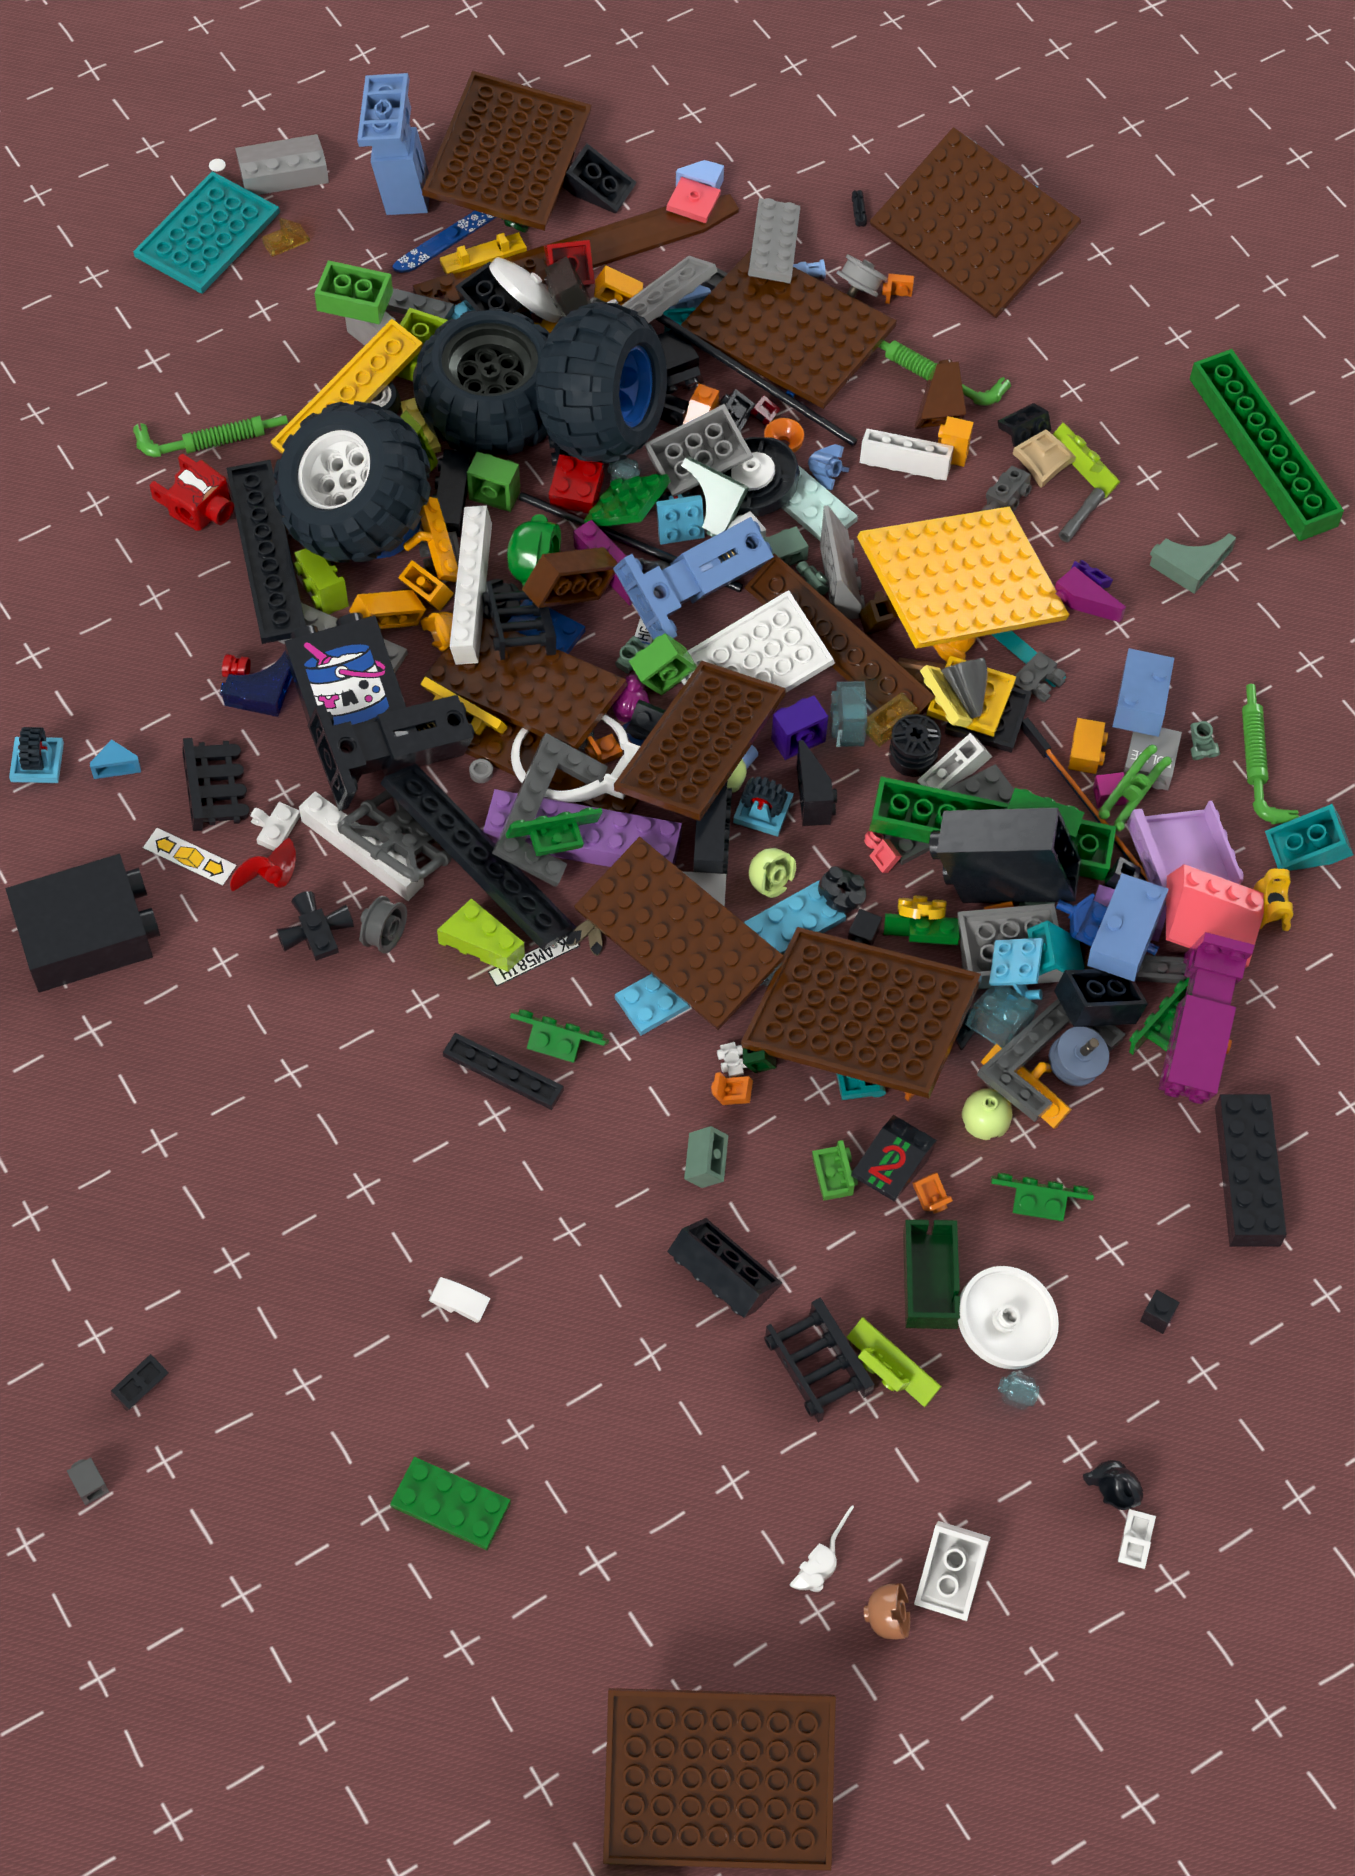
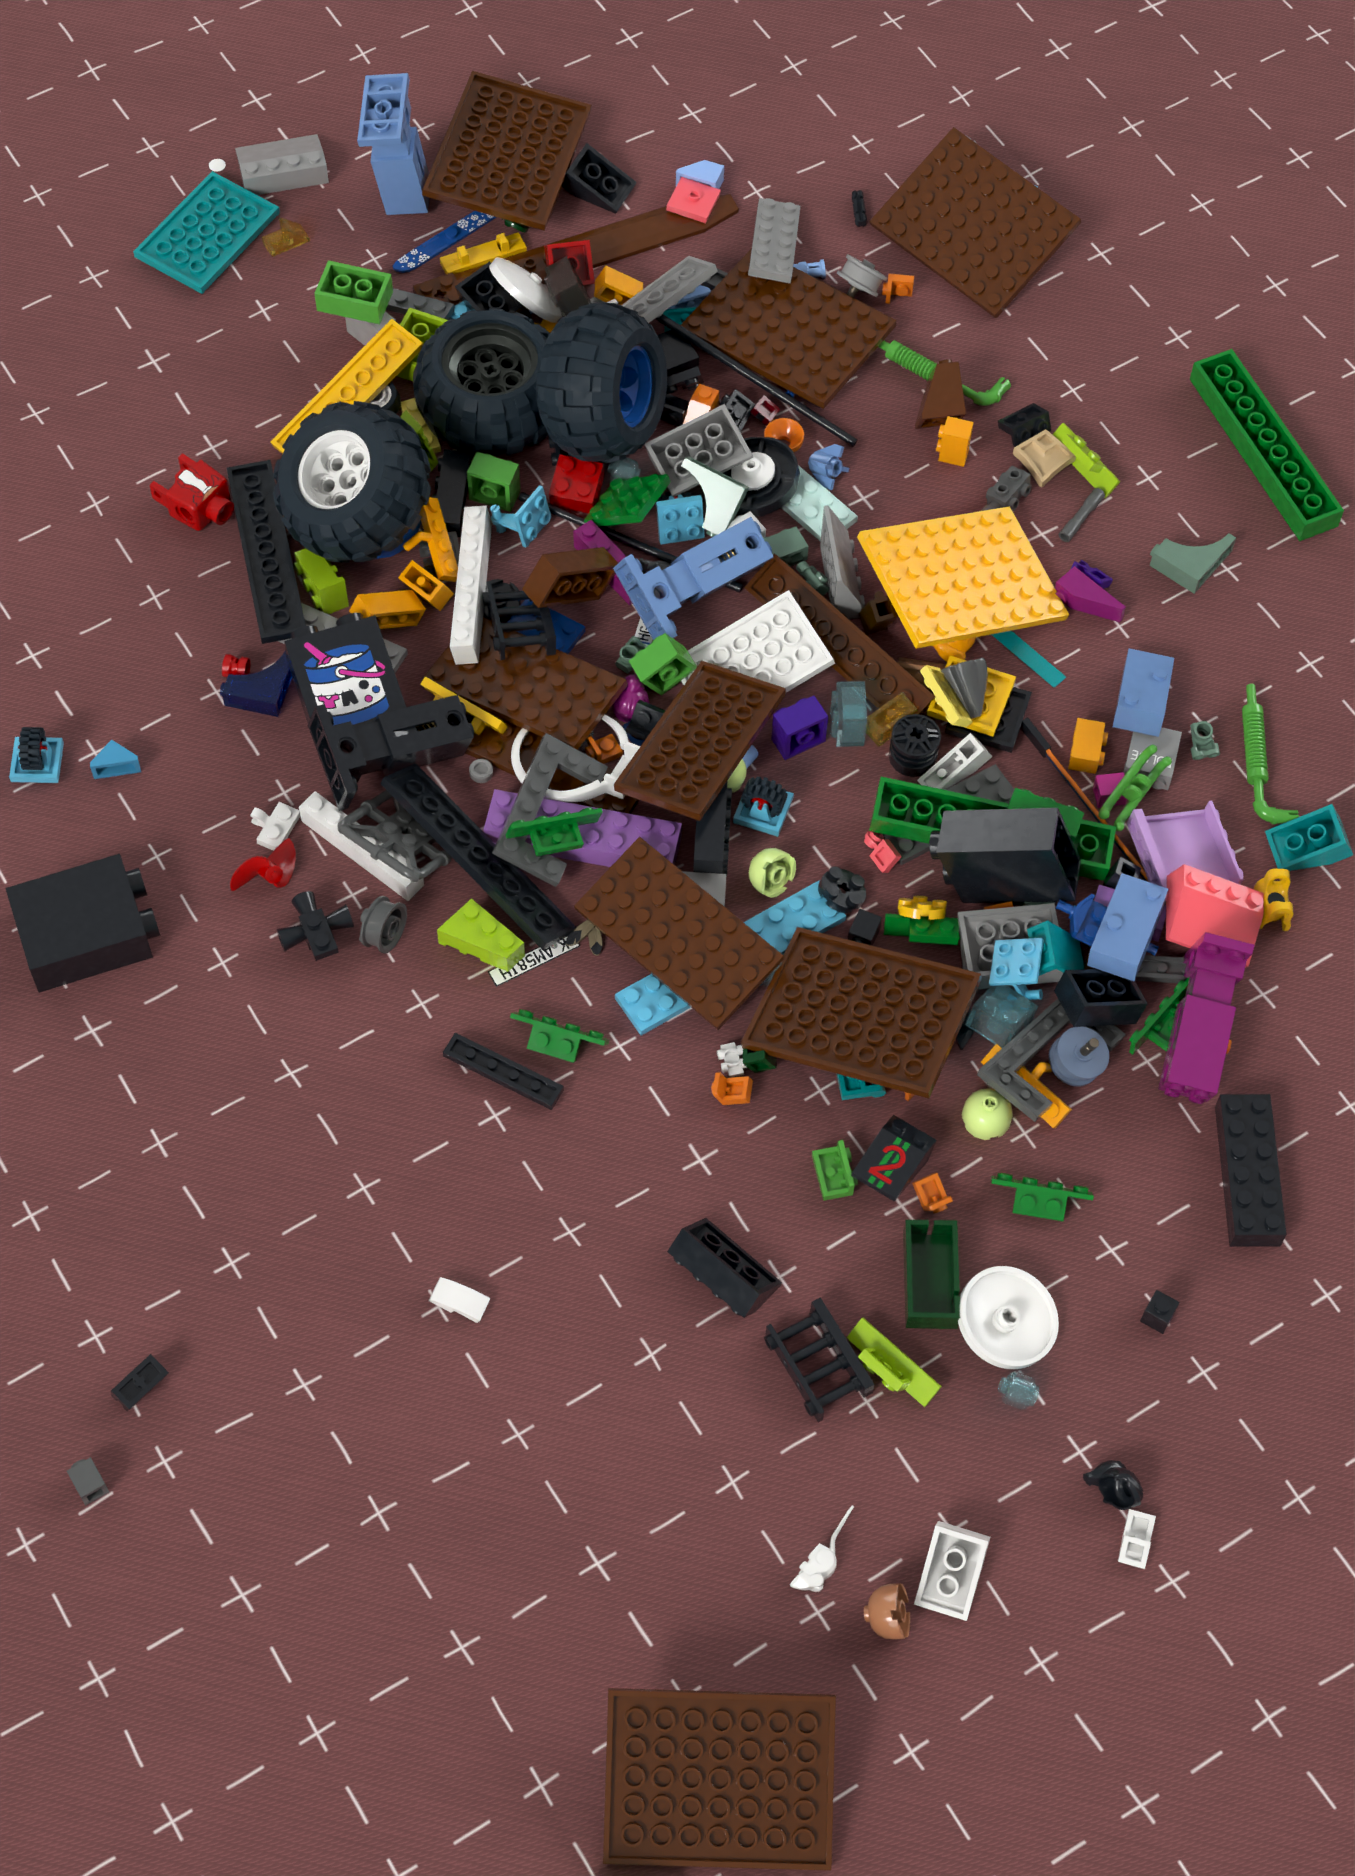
(189, 856): sticker -> none
(207, 438): bright green piece -> none
(210, 793): black fence -> none
(440, 627): light orange hair -> none
(450, 1503): green plate -> none
(527, 520): none -> medium azure plate
(529, 543): green piece -> none
(706, 1157): sand green brick -> none
(815, 789): black slope -> none
(906, 454): white brick -> none
(1036, 672): dark grey plate -> none

